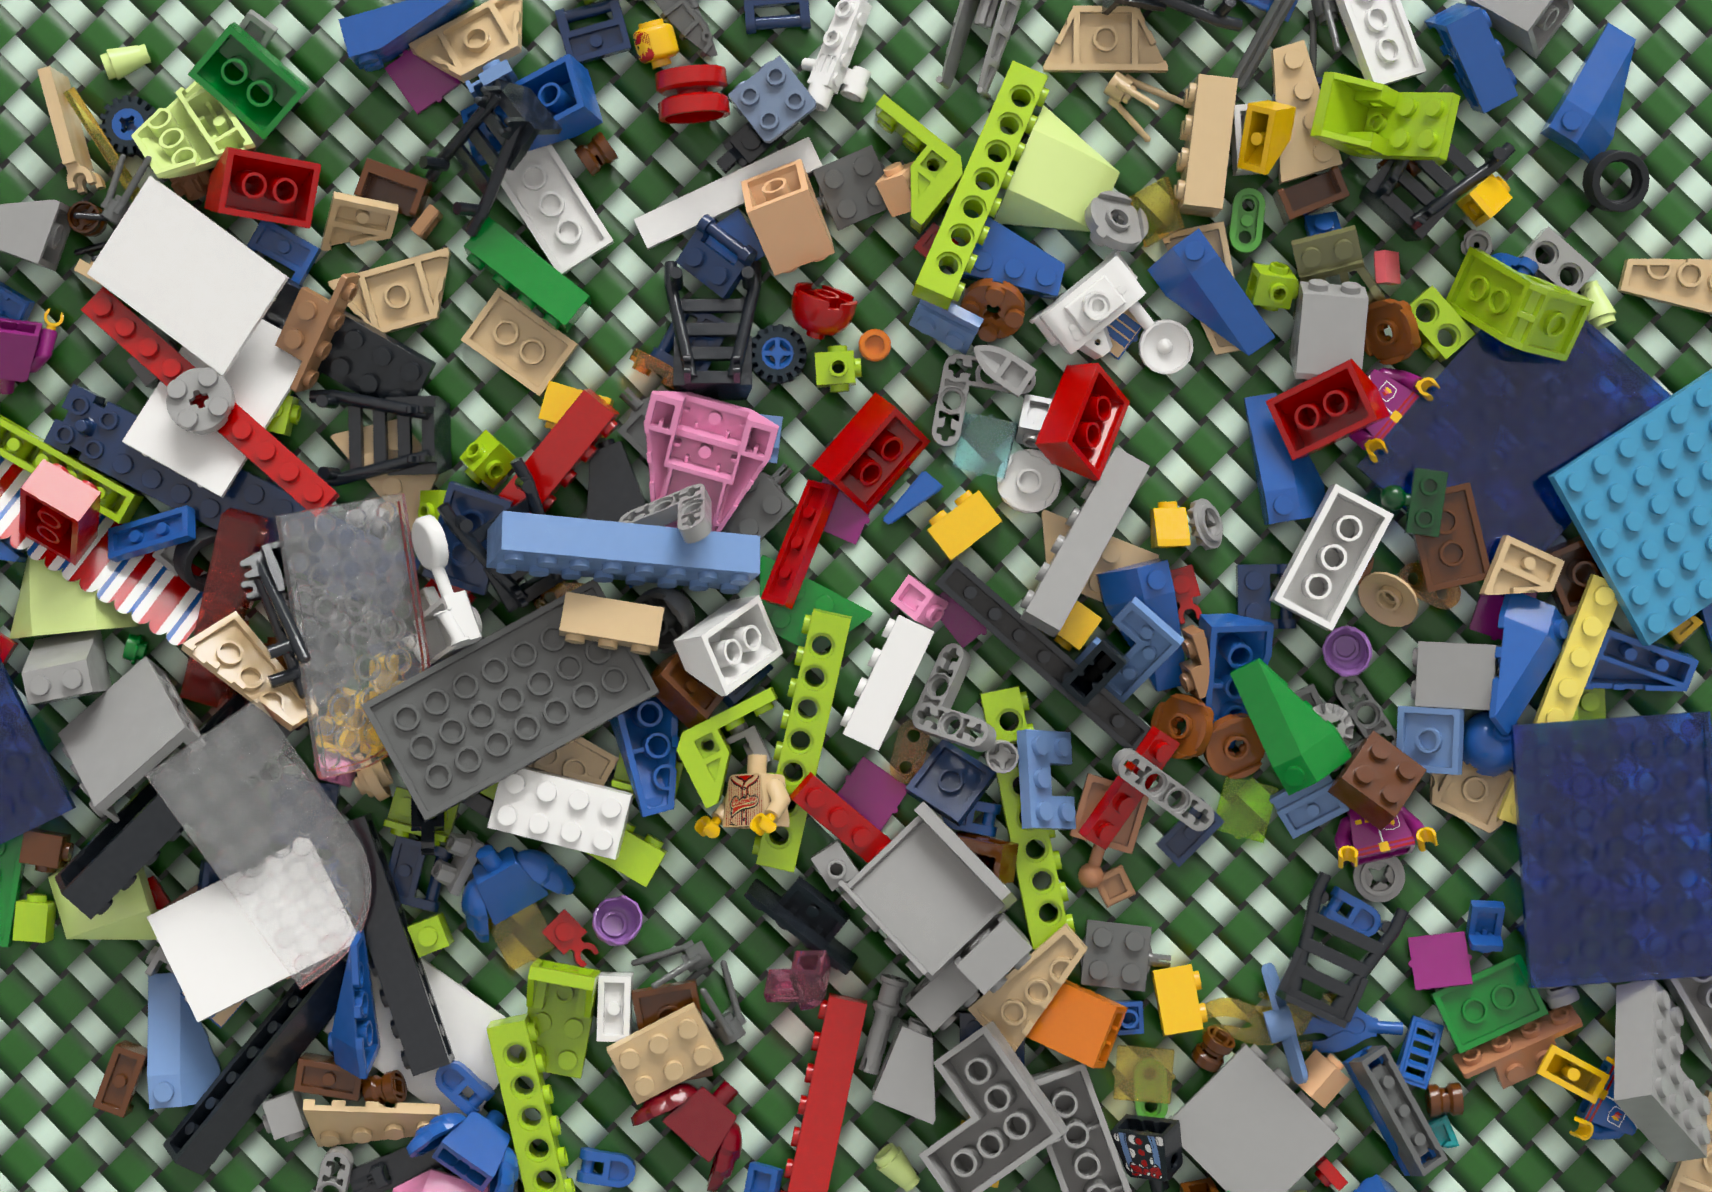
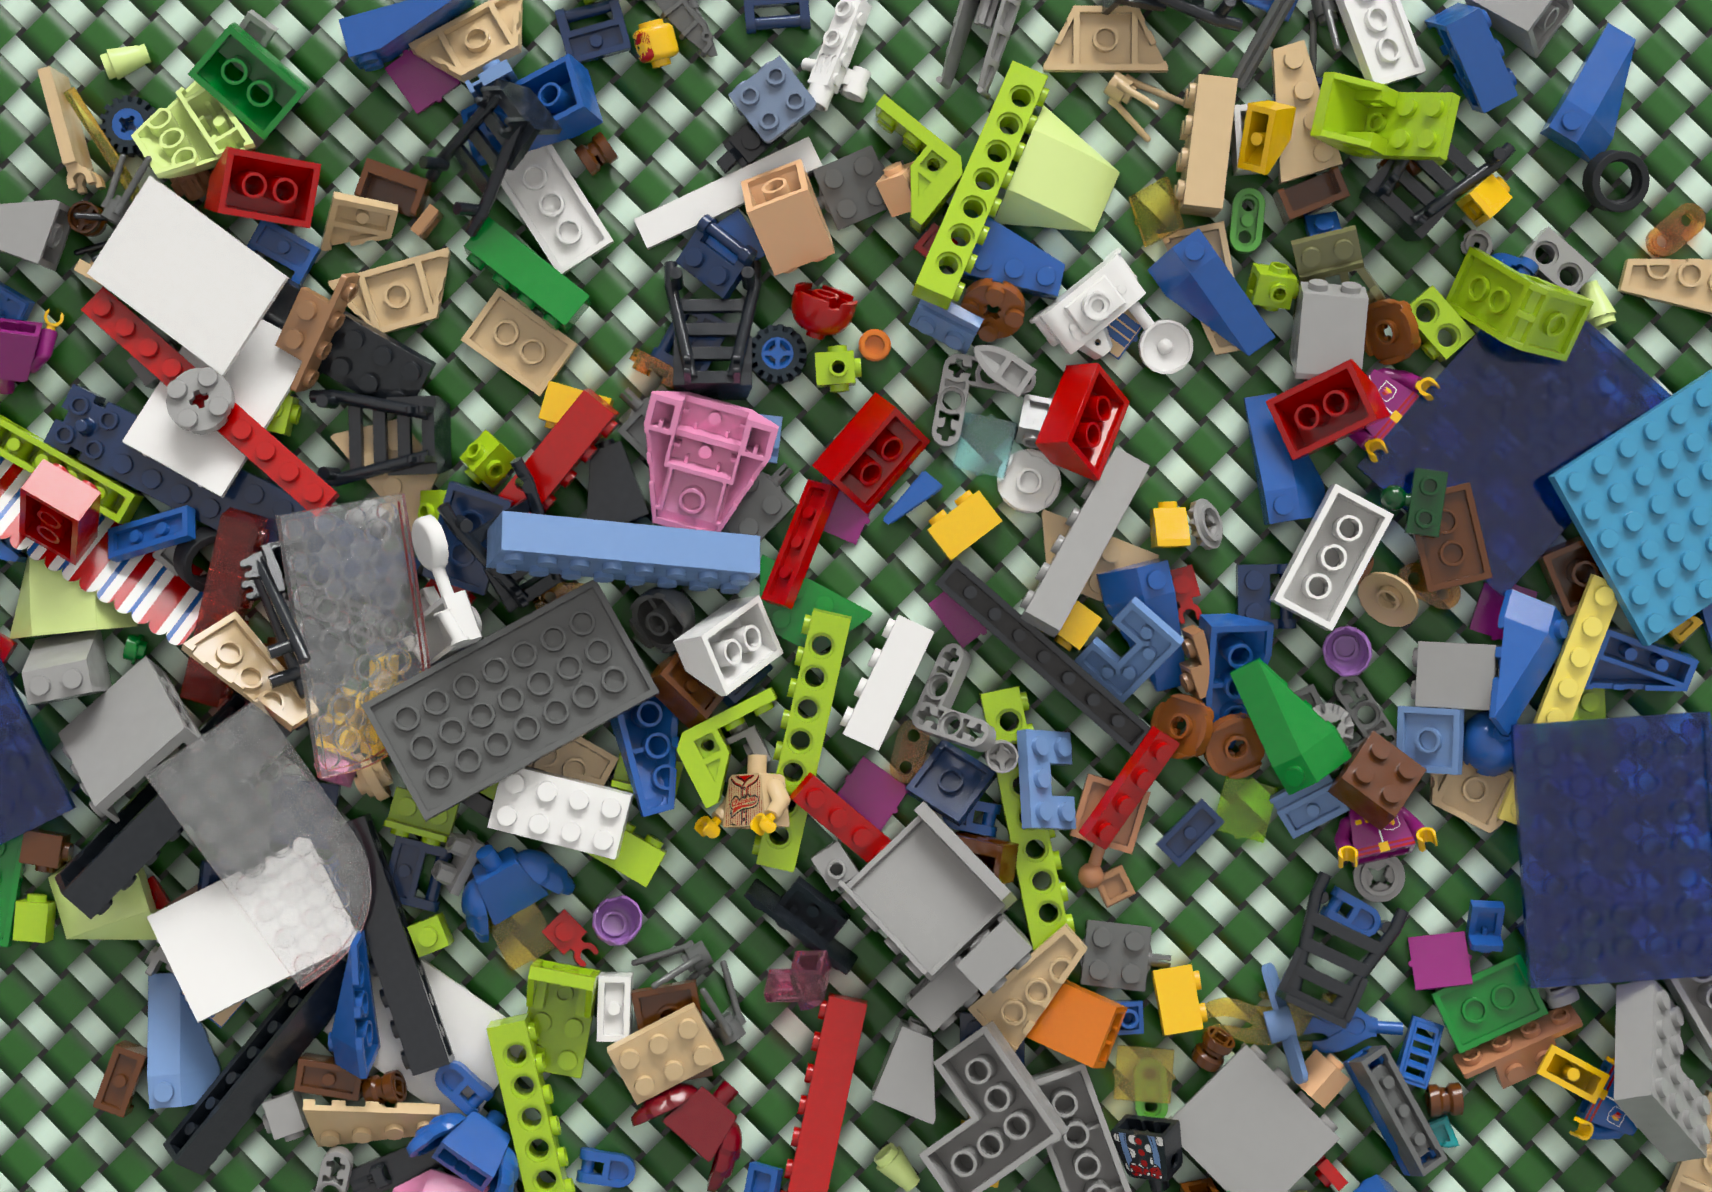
(427, 828): black plate -> none
(611, 623): tan brick -> none
(688, 507): light grey beam -> none
(692, 94): red wheel -> none
(885, 1008): light grey pin -> none
(919, 602): bright pink bracket -> none
(1095, 672): black slope -> none
(1130, 224): light grey plate -> none
(1163, 789): light grey beam -> none
(1387, 267): coral tile -> none
(1520, 569): tan wing -> none
(1674, 231): none -> clear orange plate

